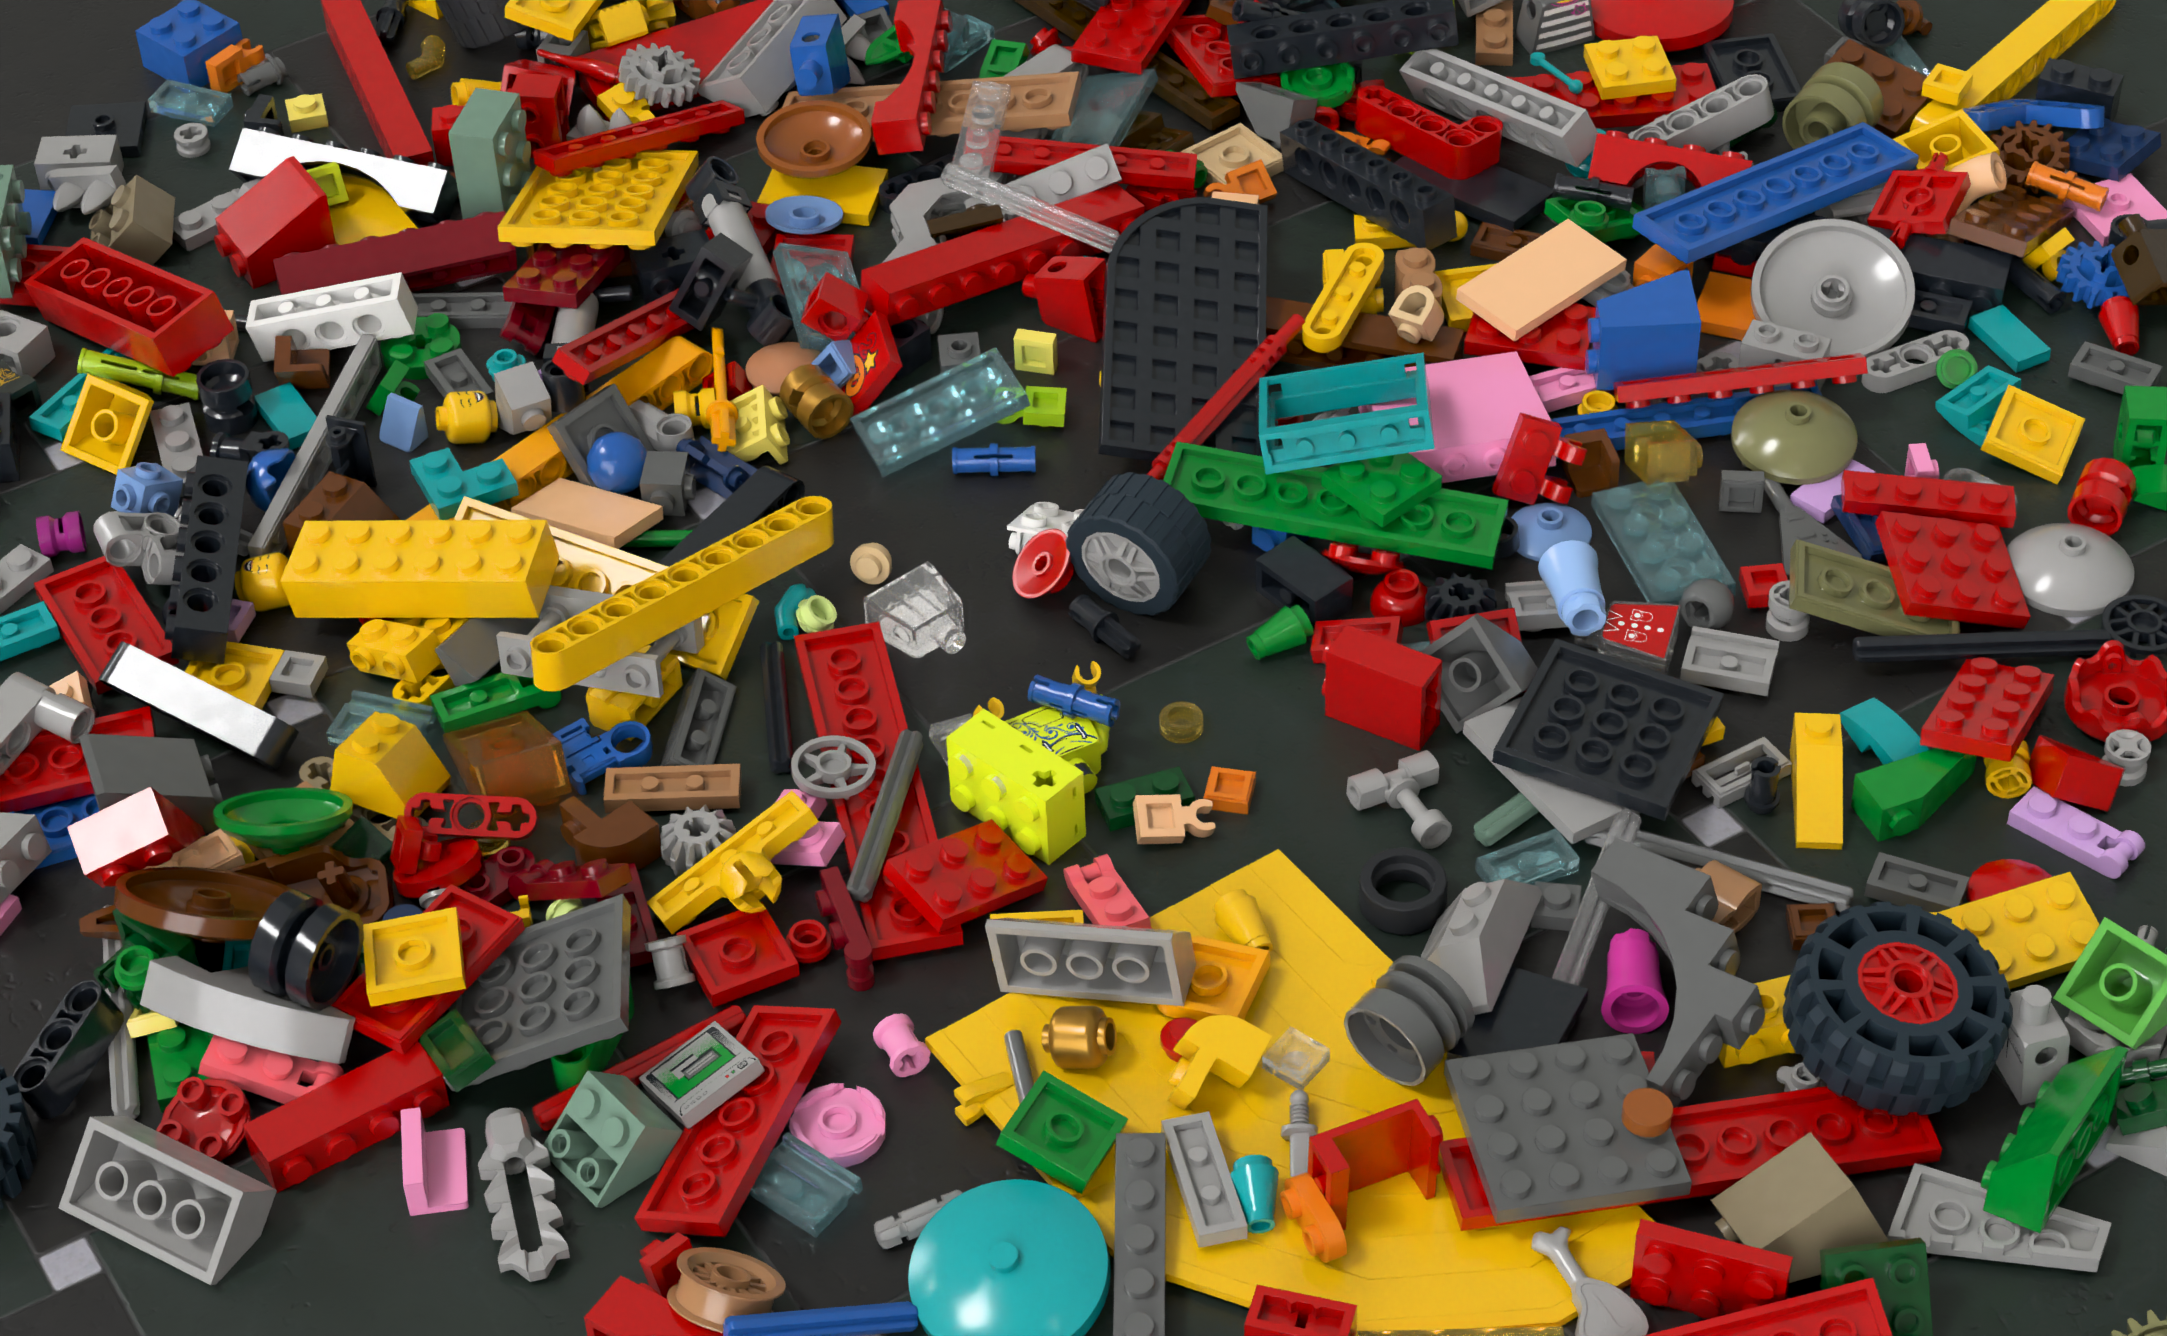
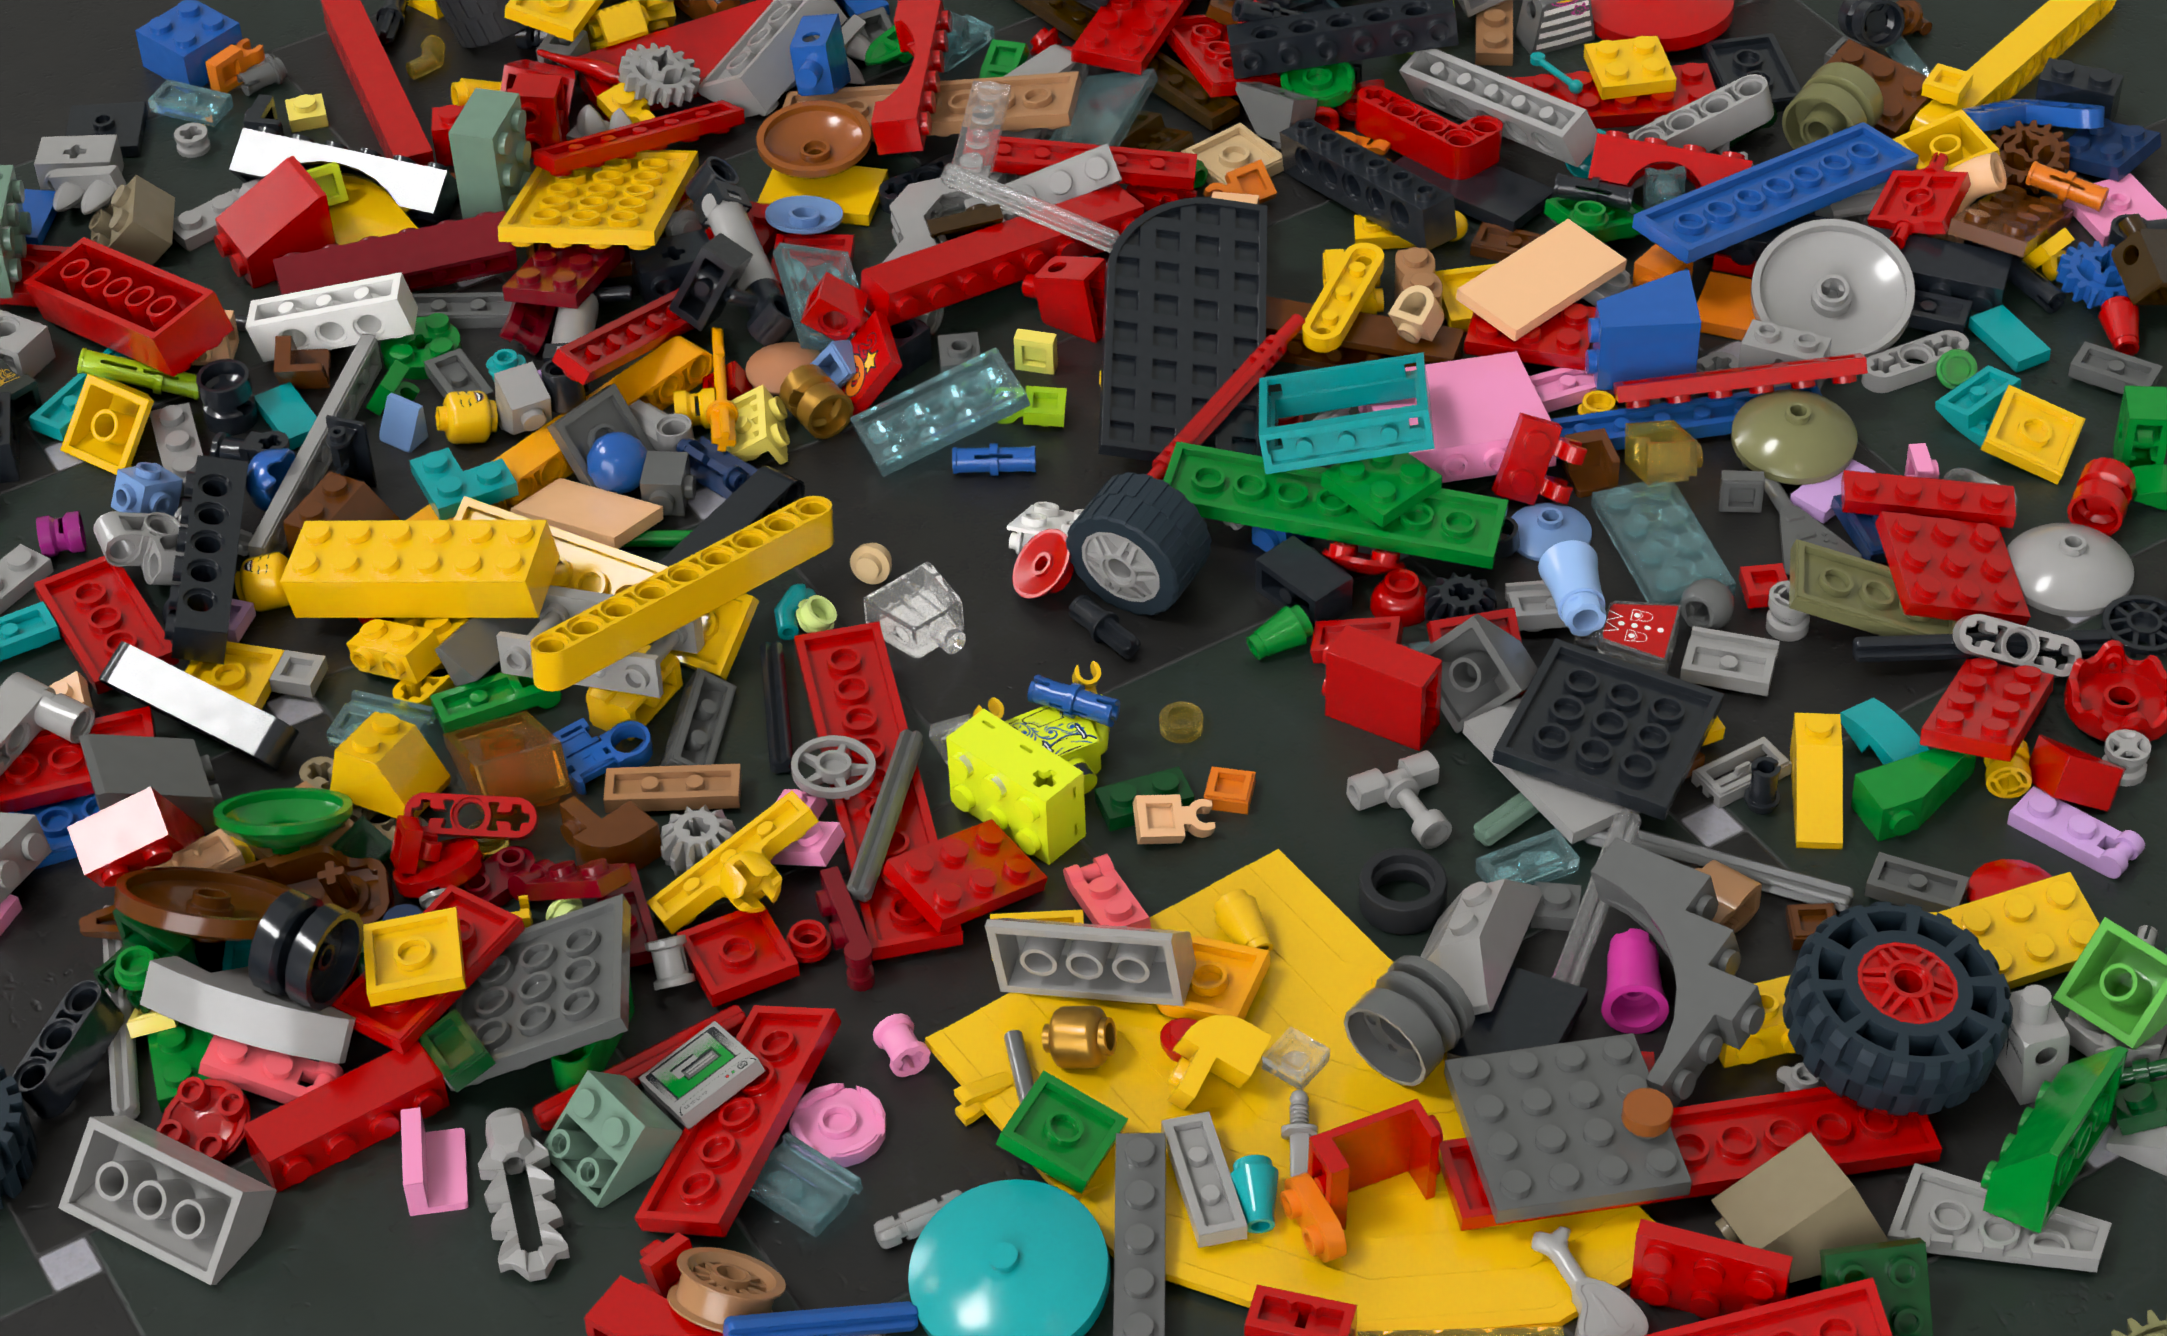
(1990, 625): none -> light grey beam

